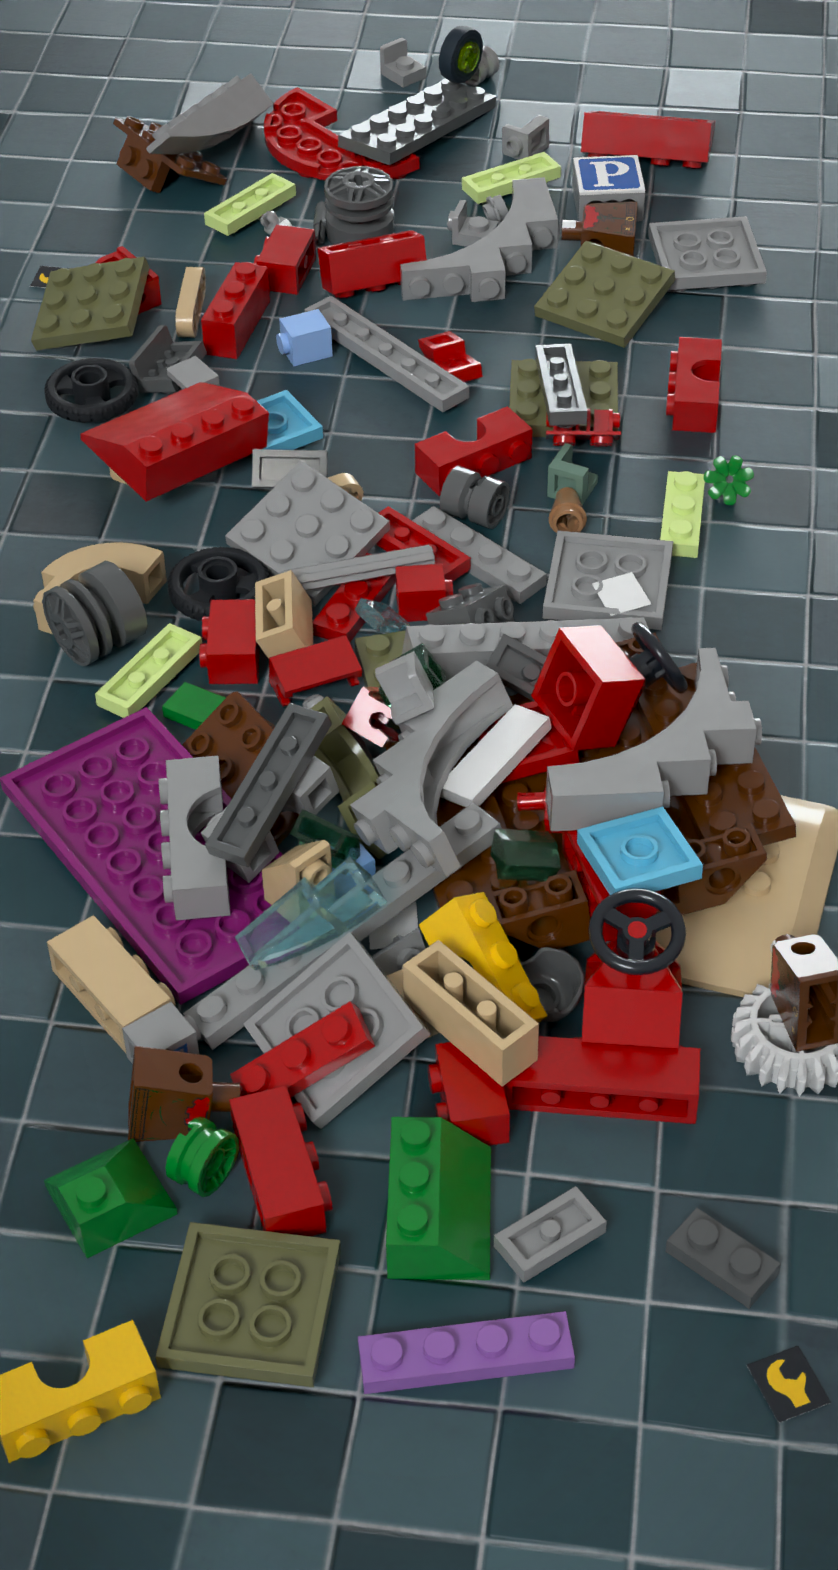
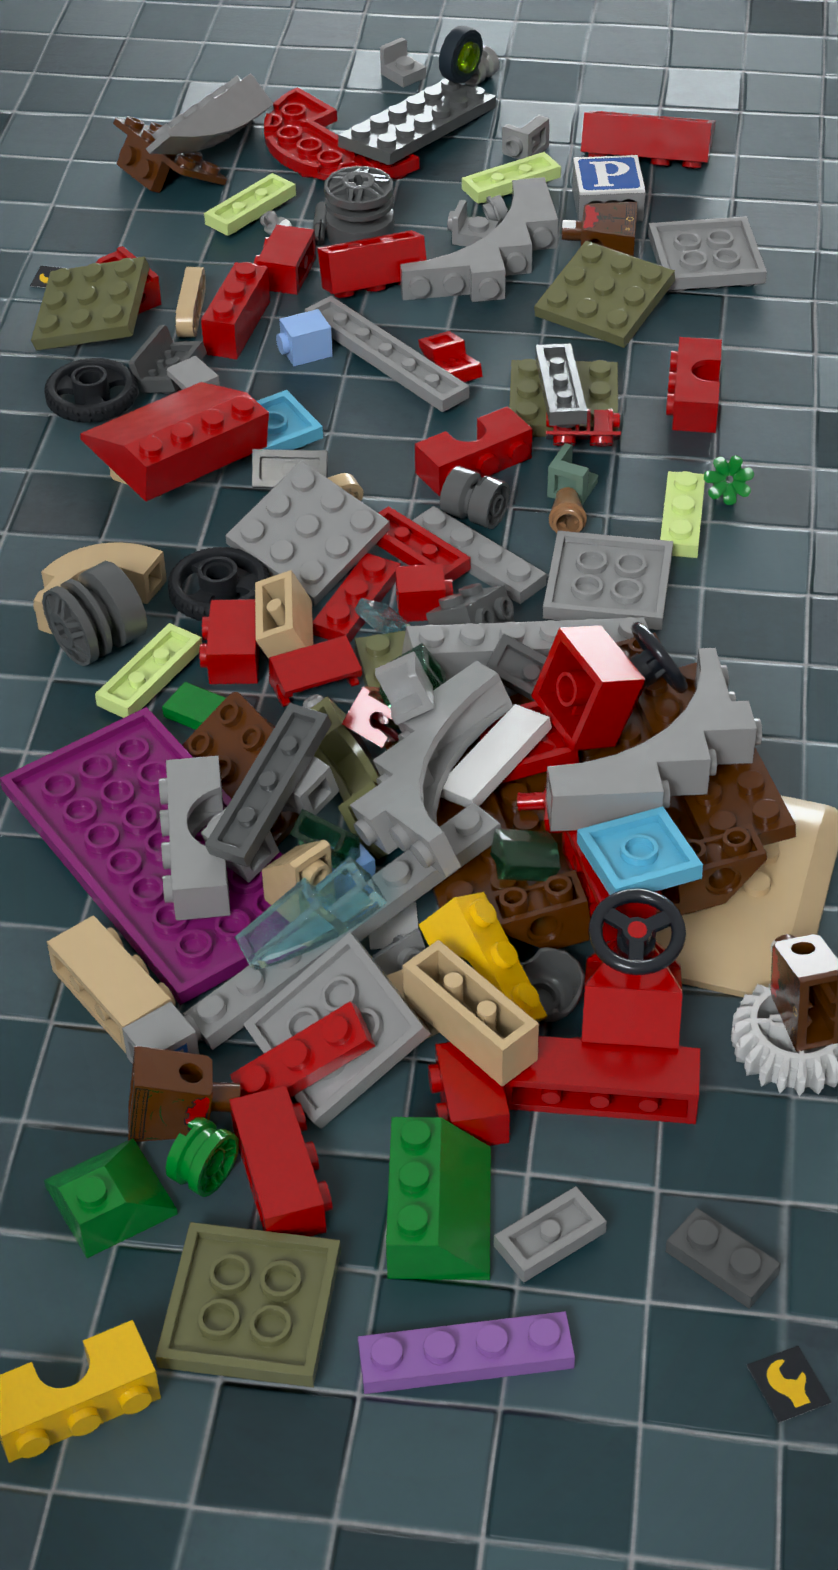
(361, 567): light grey axle -> none
(622, 593): white sticker -> none

